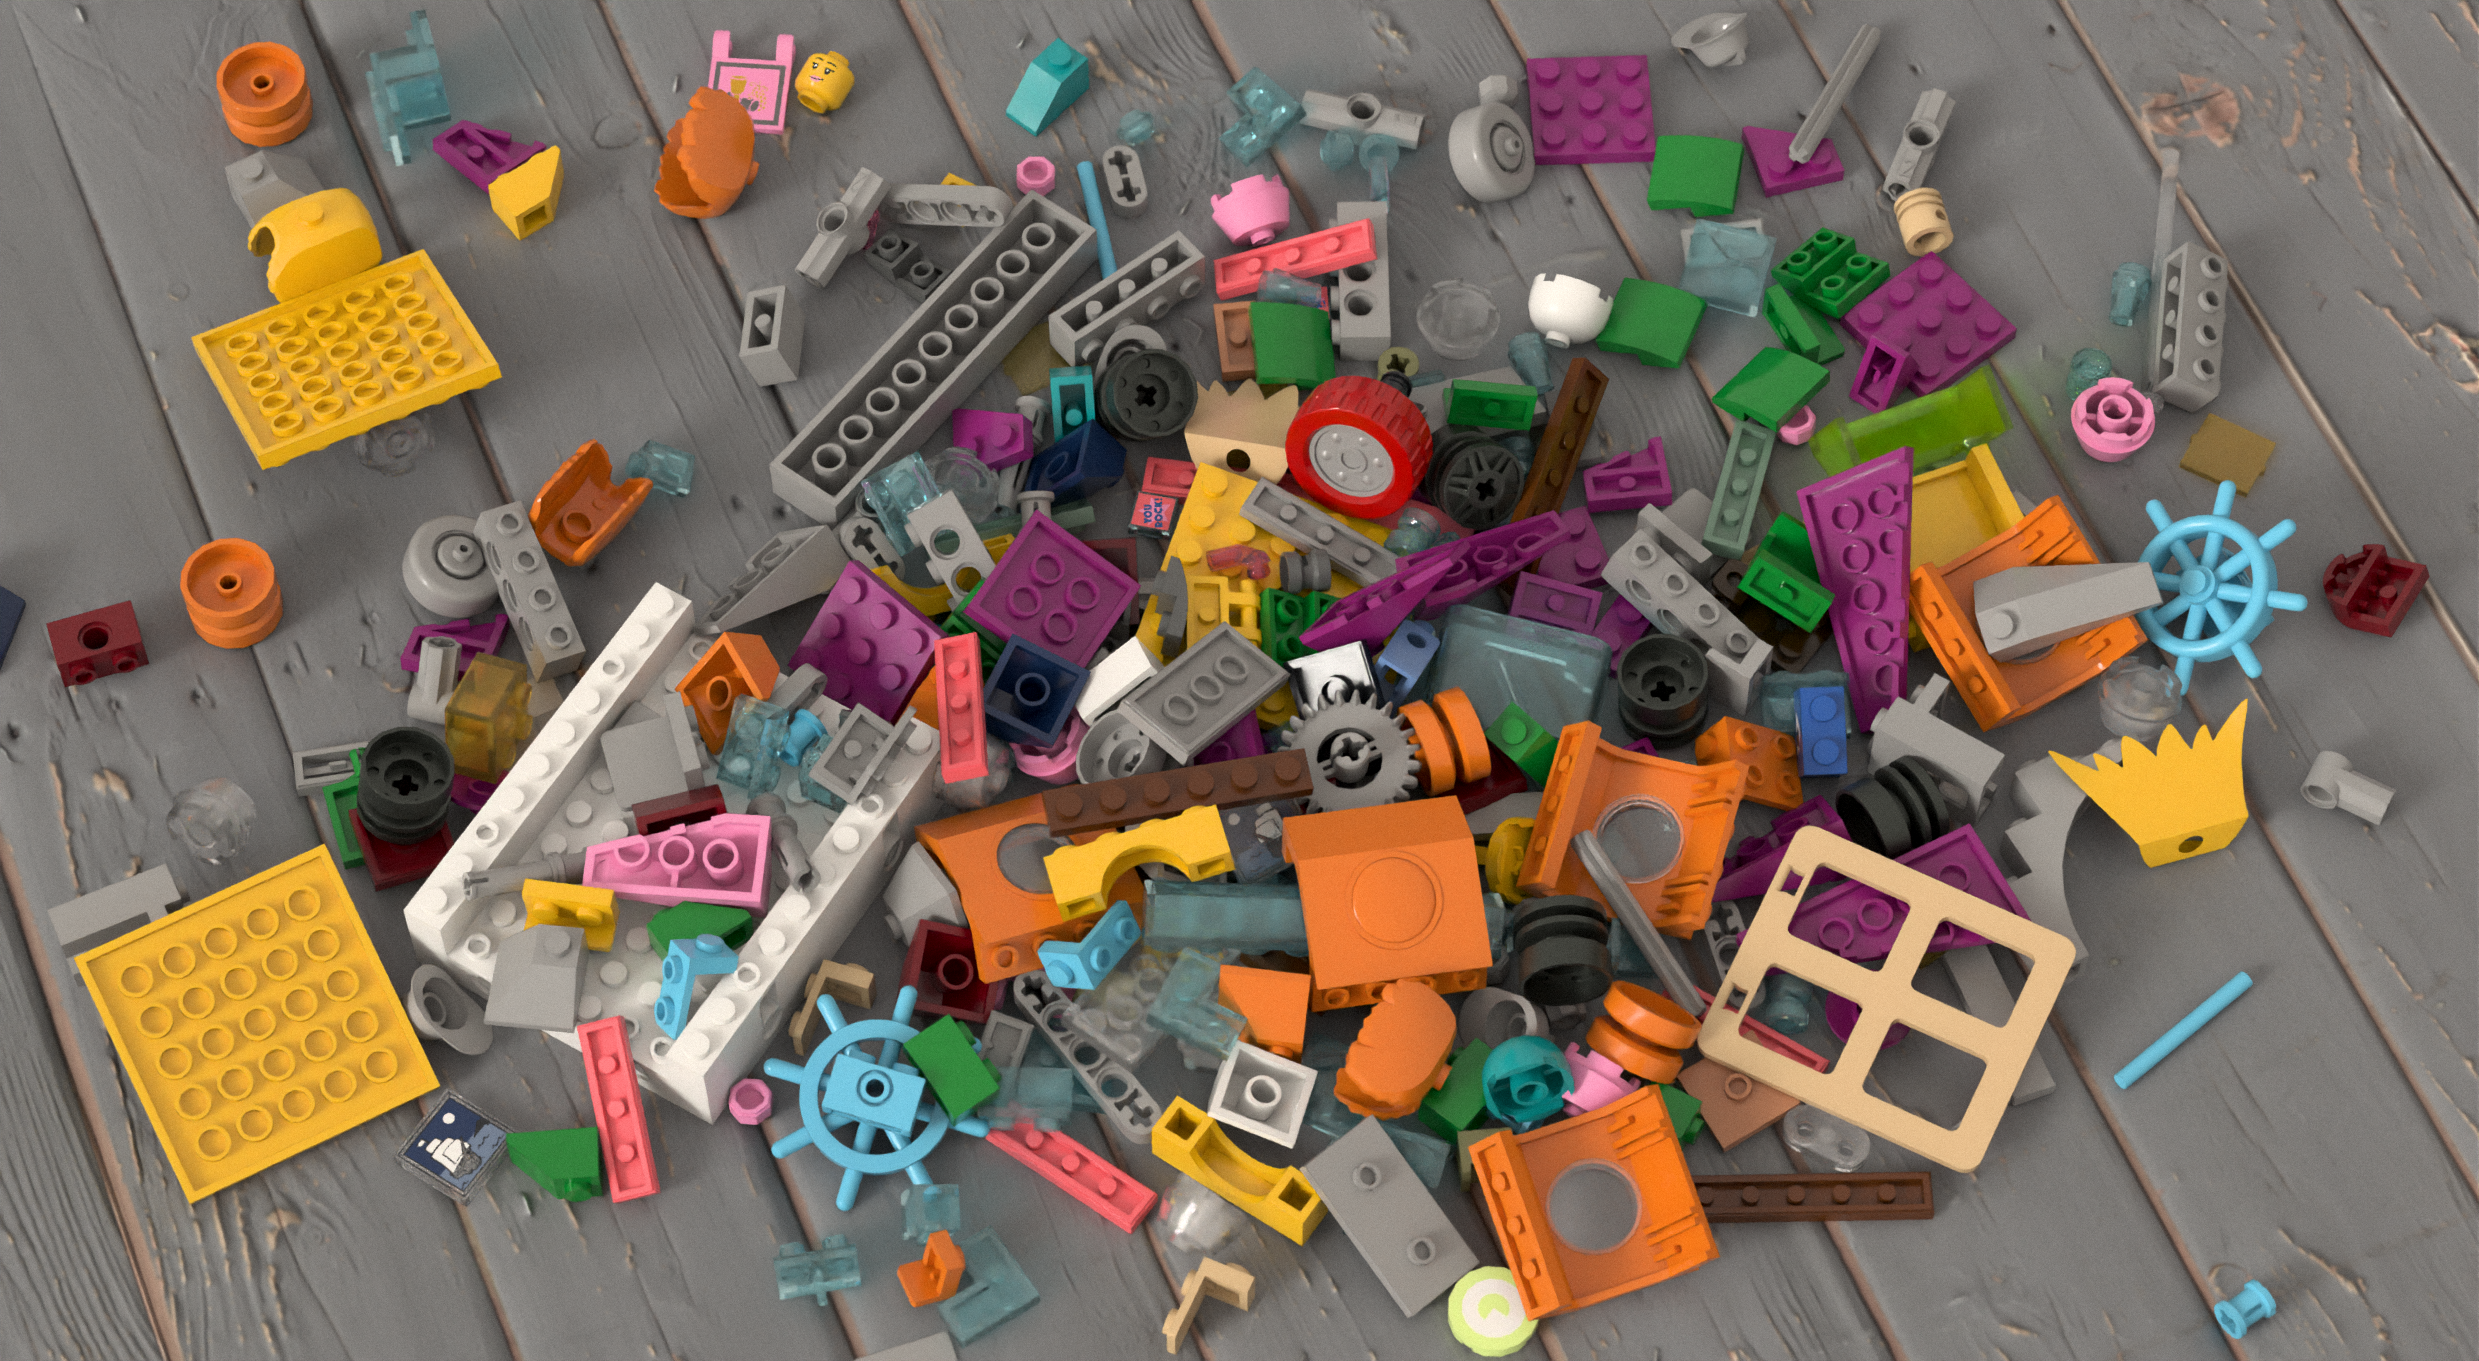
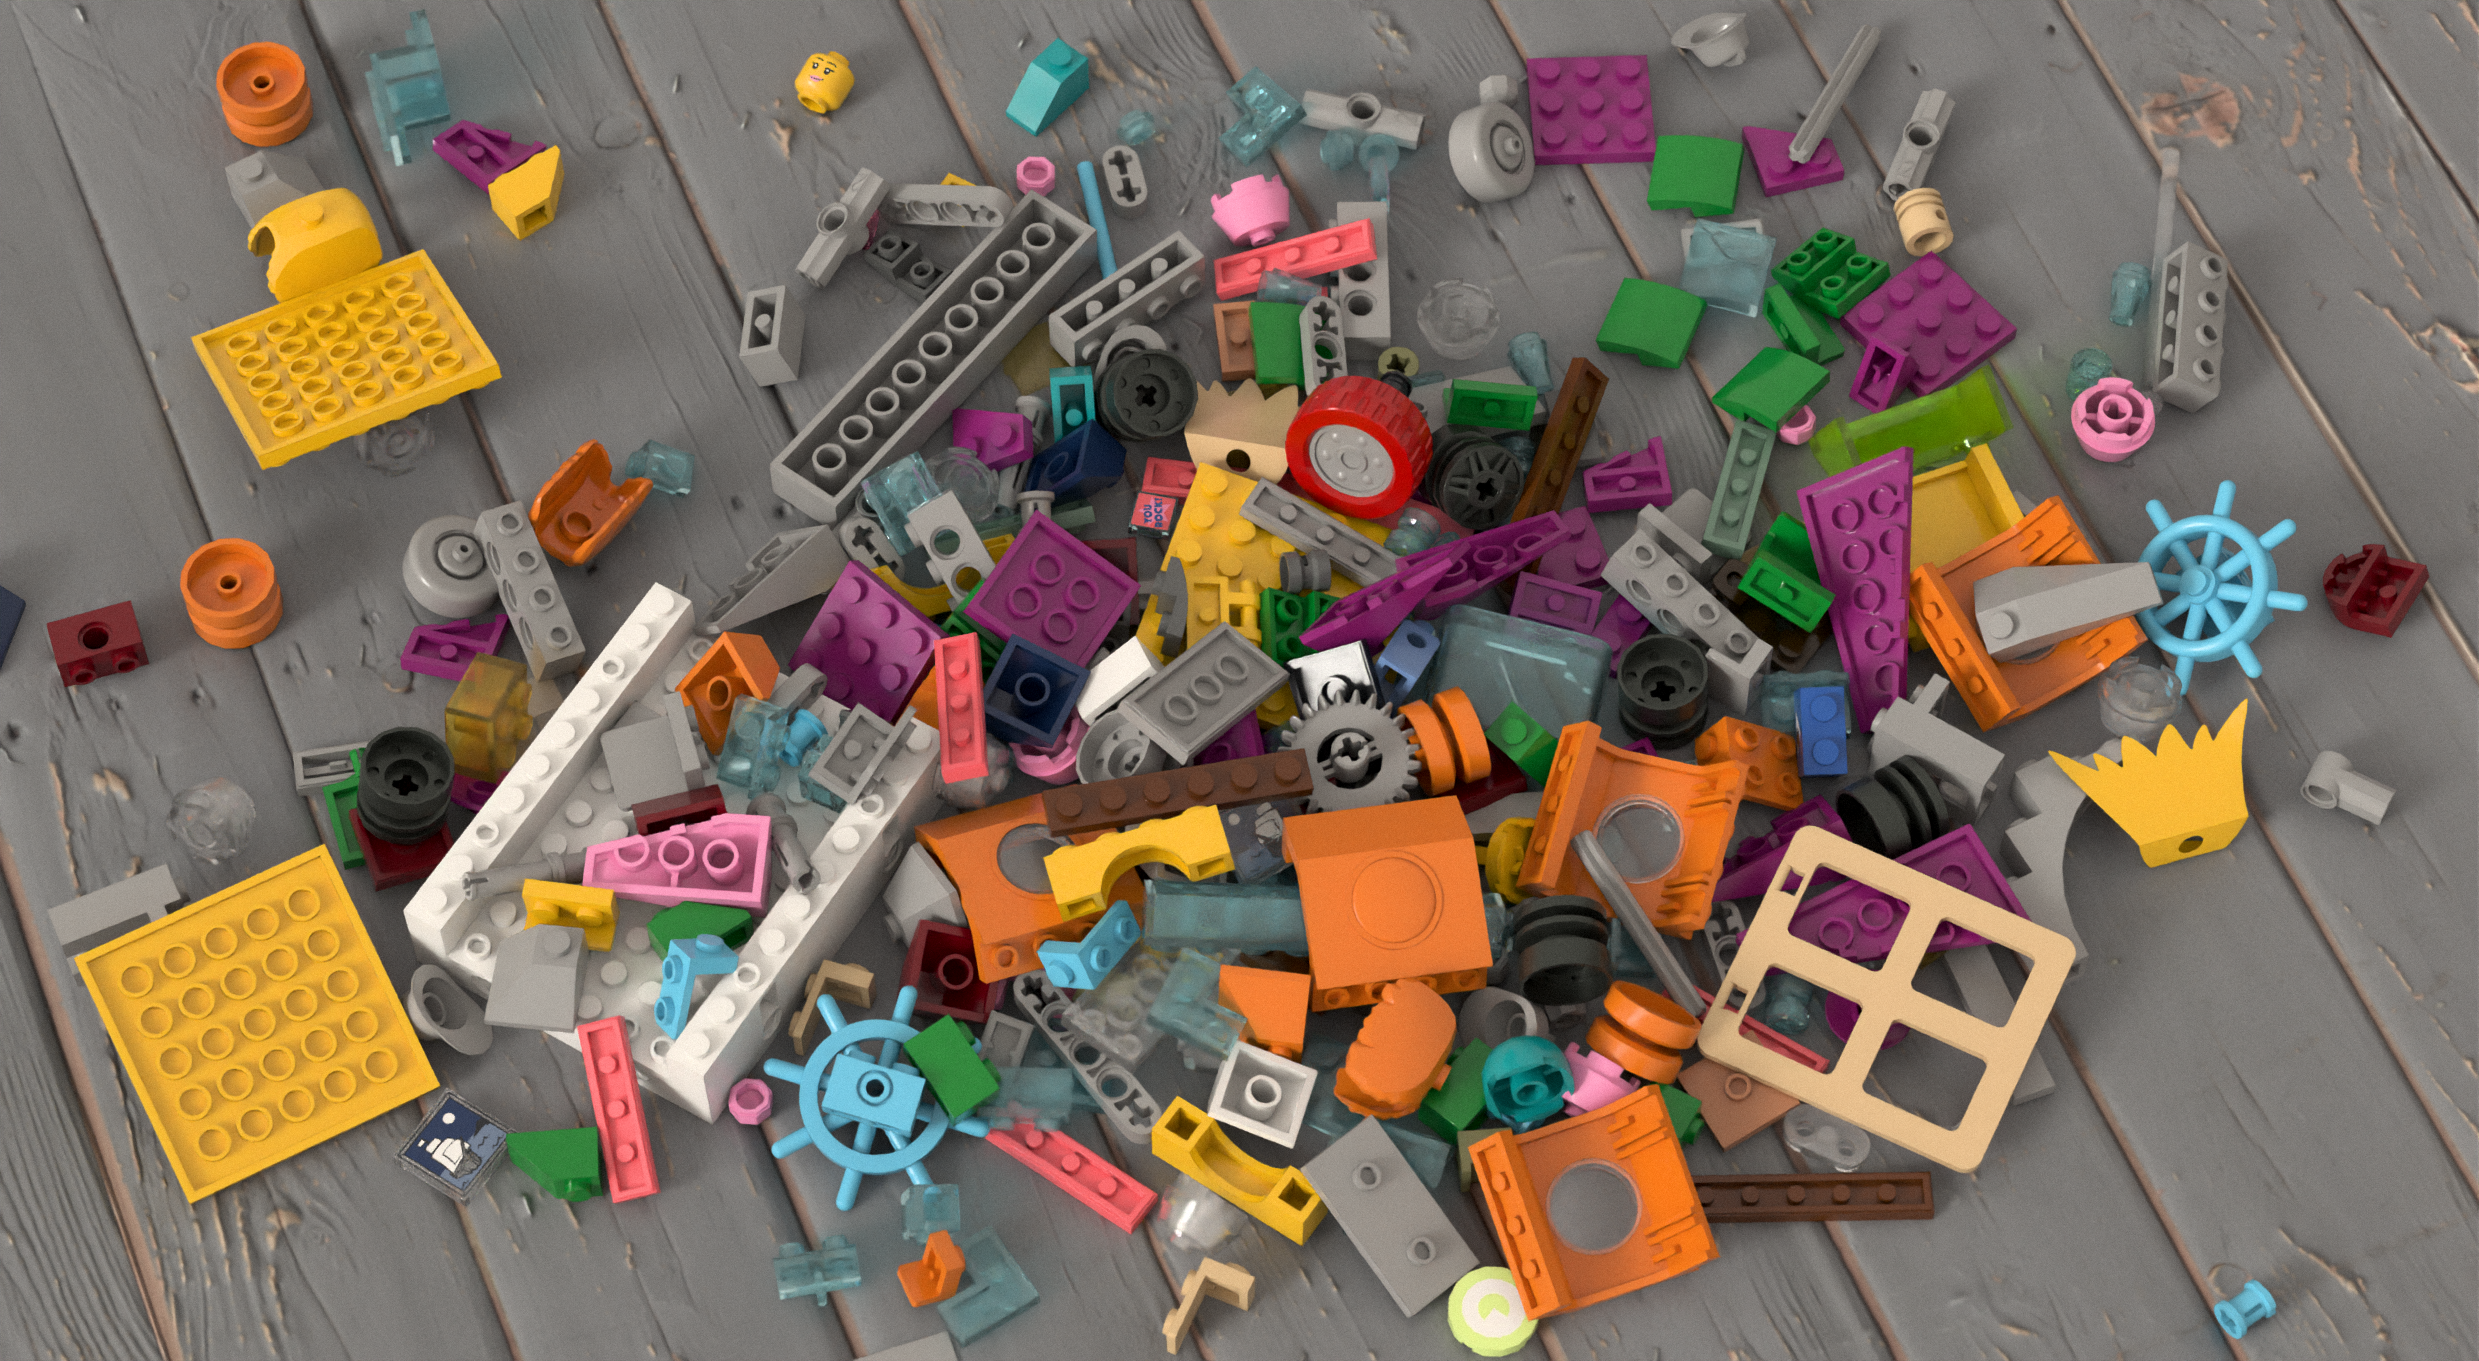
(435, 680): light grey piece -> none
(708, 156): orange animal -> none
(756, 84): bright pink flag -> none
(1240, 555): clear pink arm -> none
(1330, 336): none -> light grey beam
(1567, 310): white cylinder -> none
(2183, 1030): medium azure bar -> none
(2227, 453): clear yellow piece -> none

